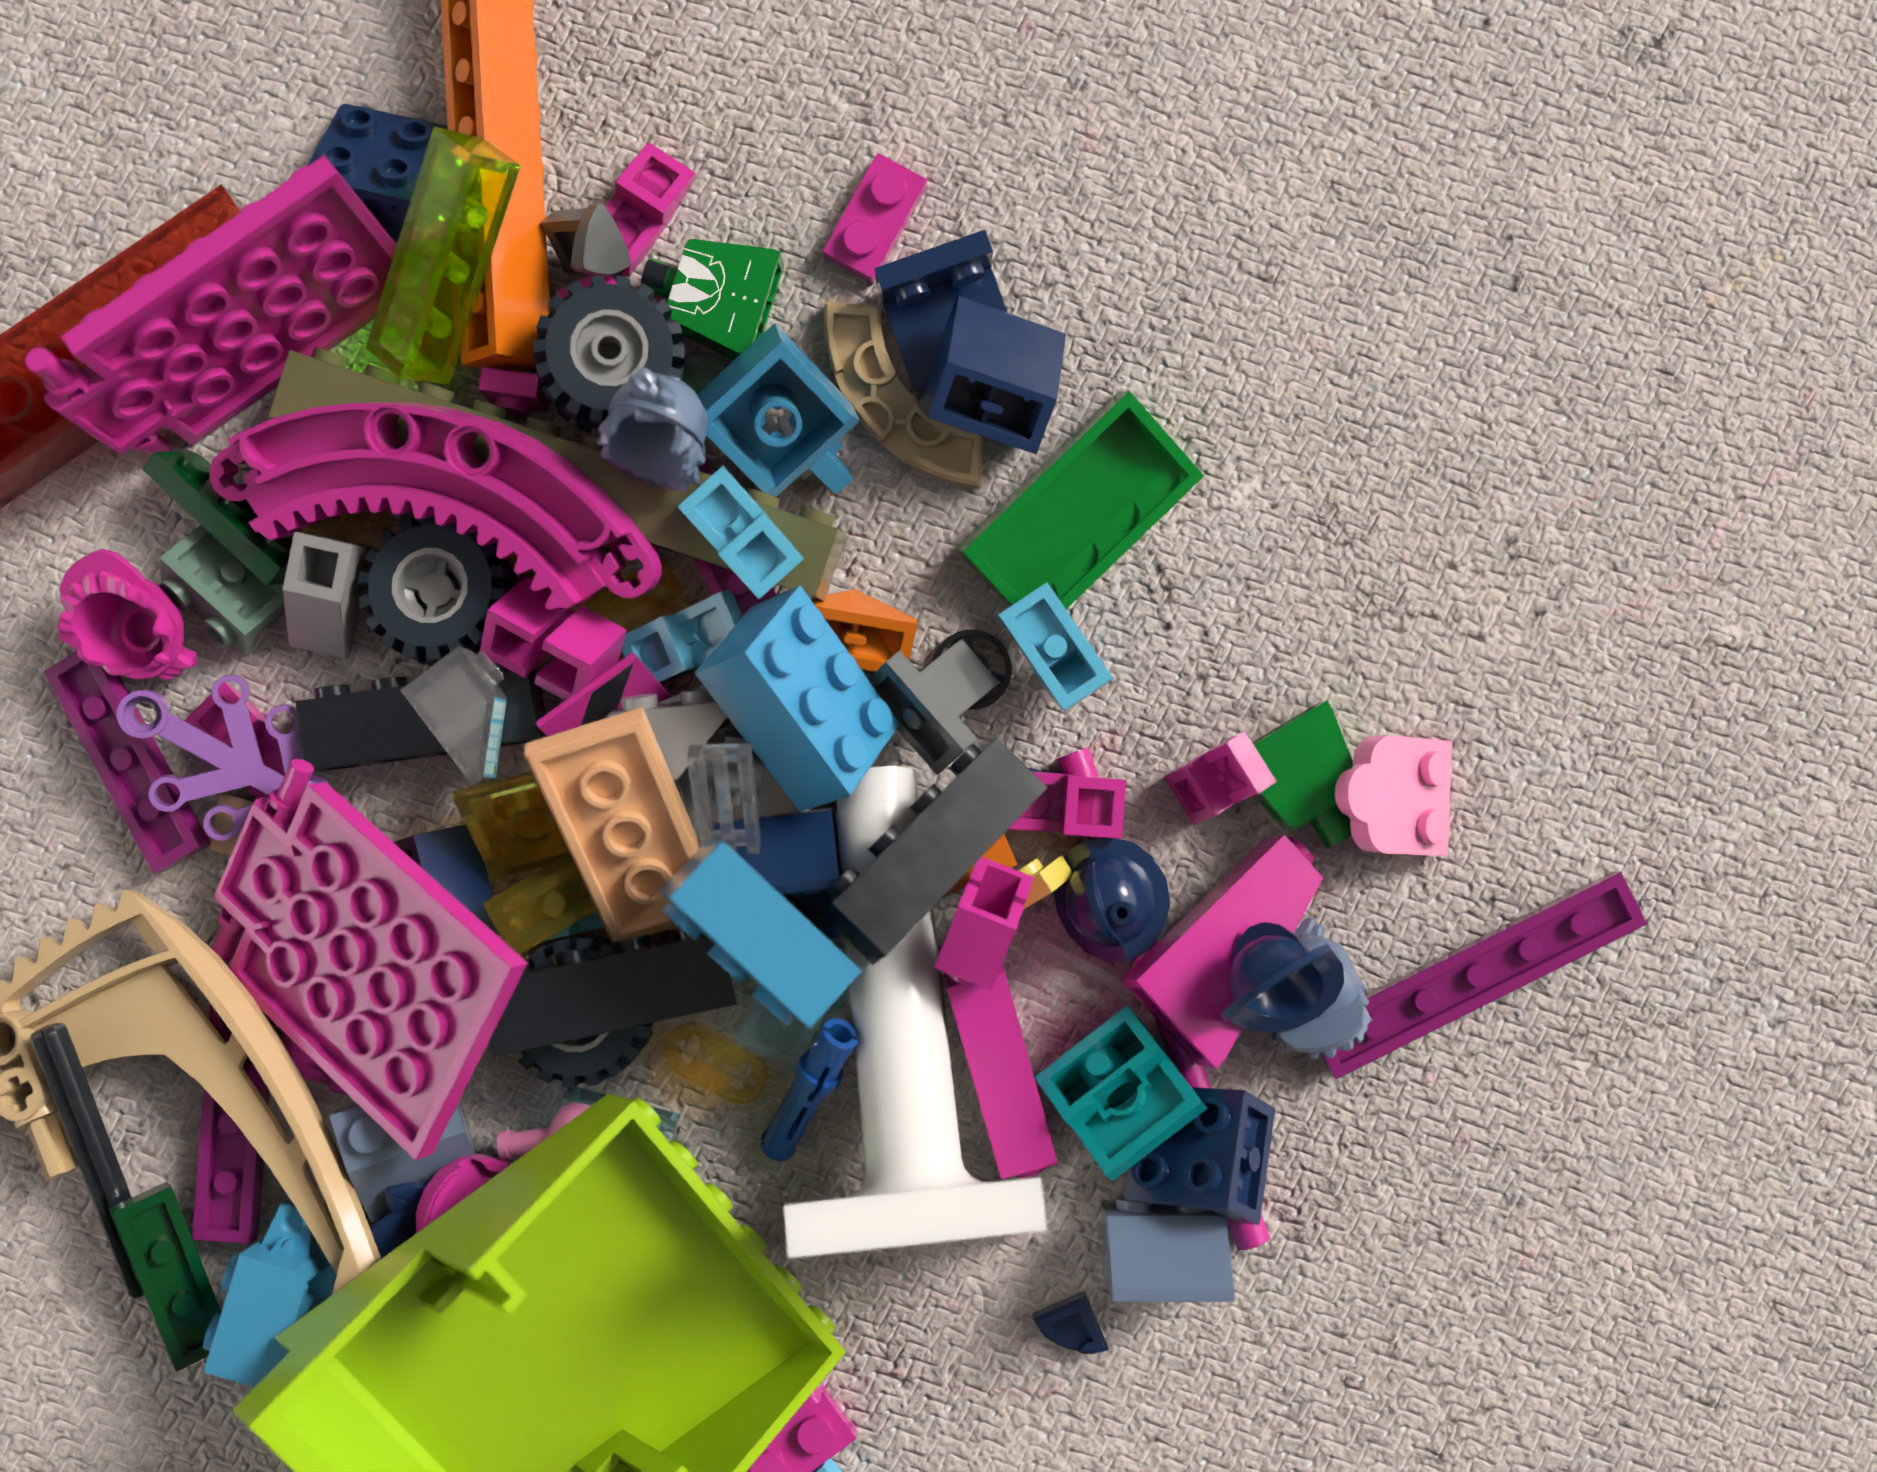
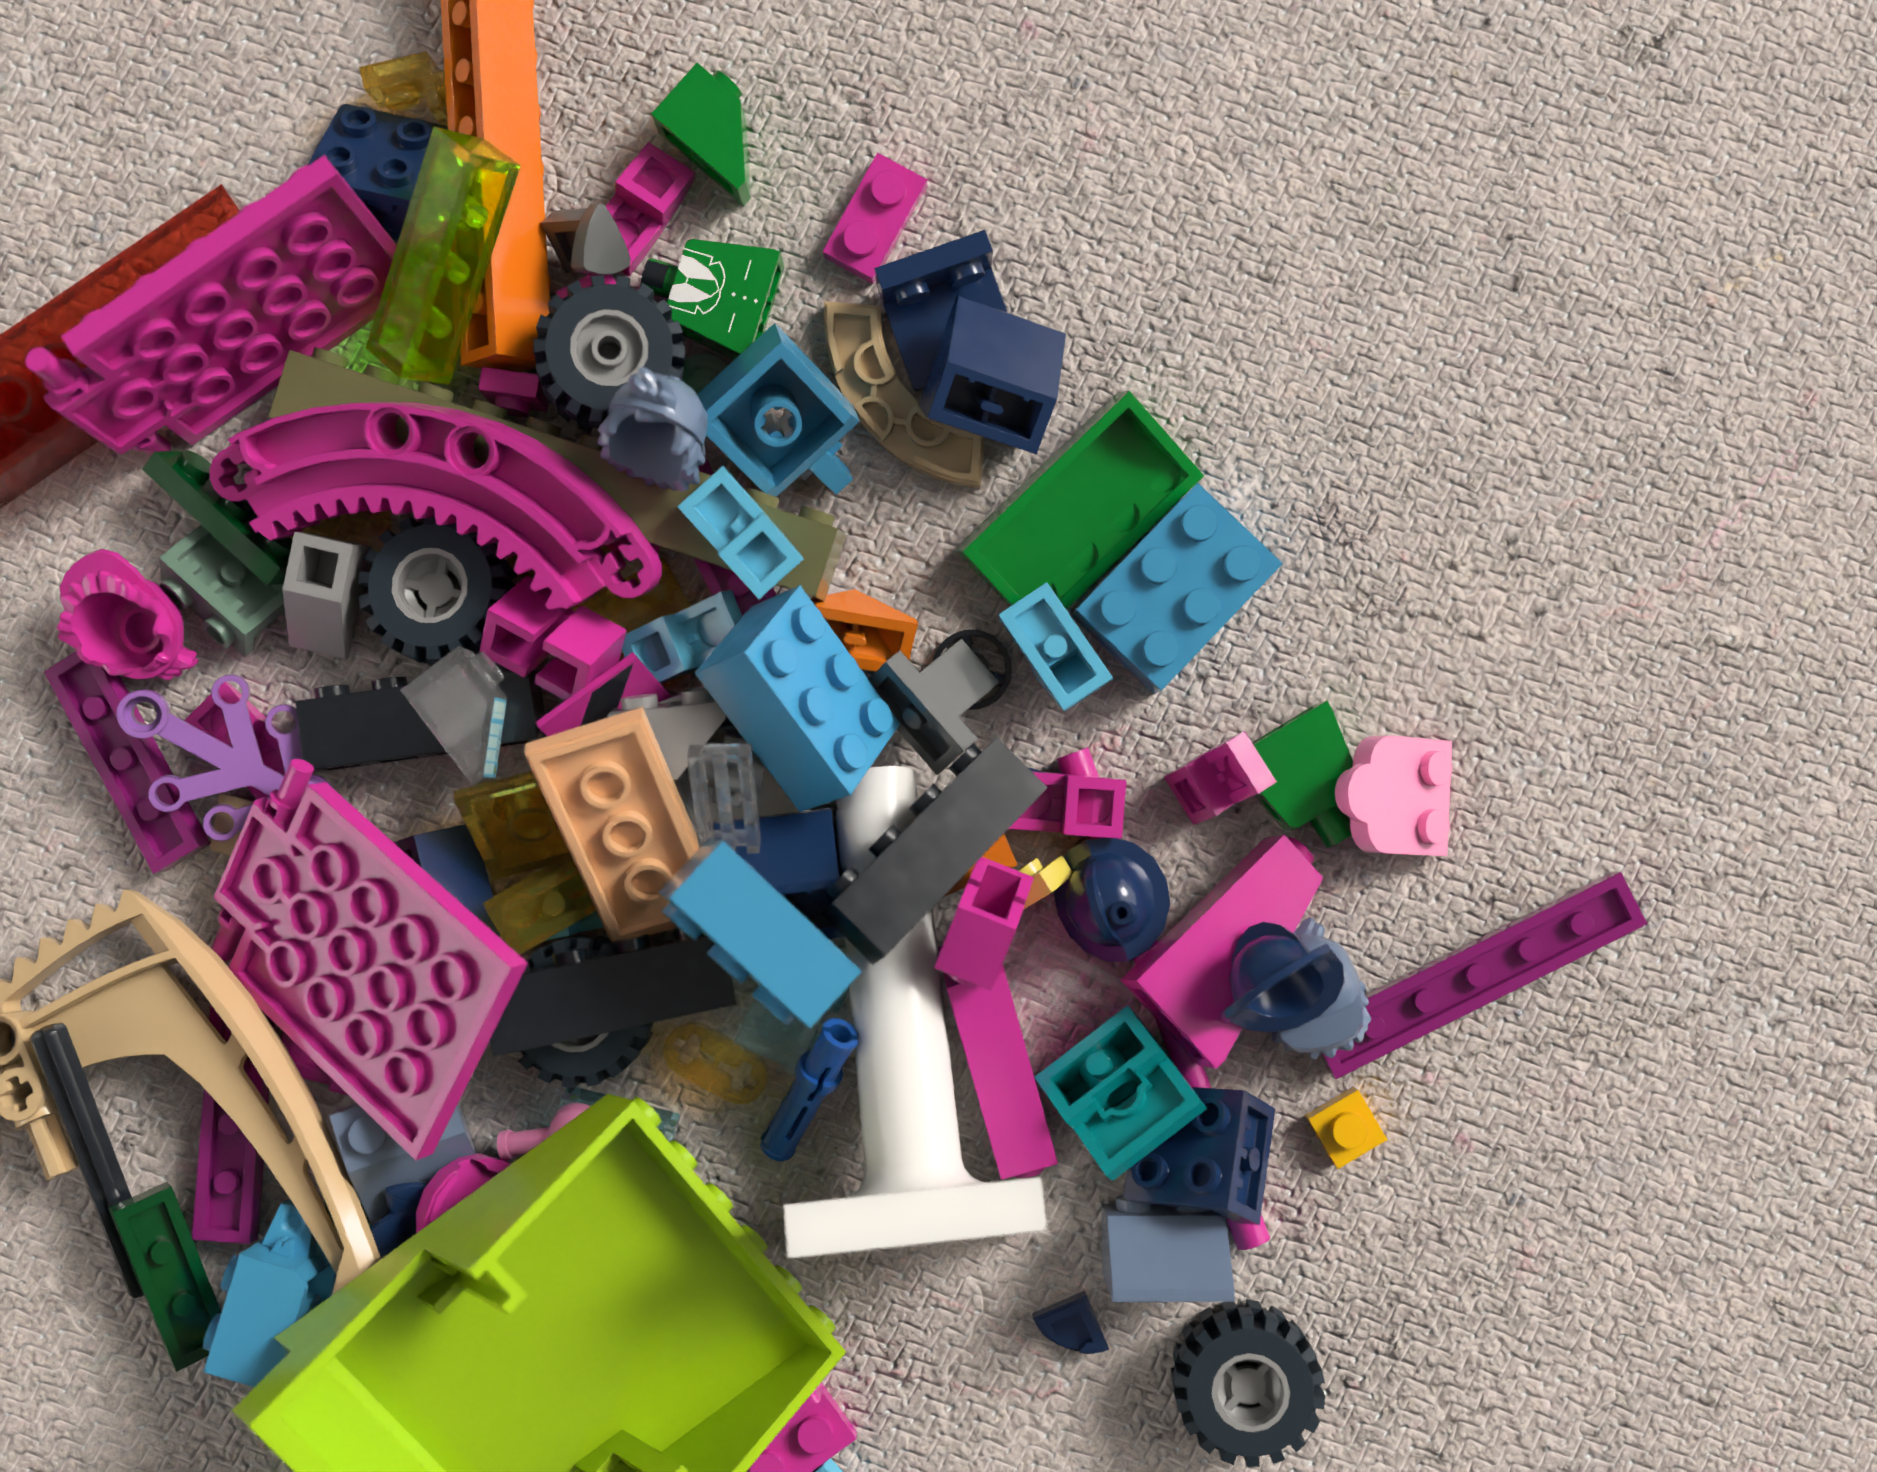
(406, 80): none -> clear yellow bracket
(709, 128): none -> green slope
(1176, 589): none -> dark azure brick
(1247, 1383): none -> black wheel
(1345, 1127): none -> yellow plate

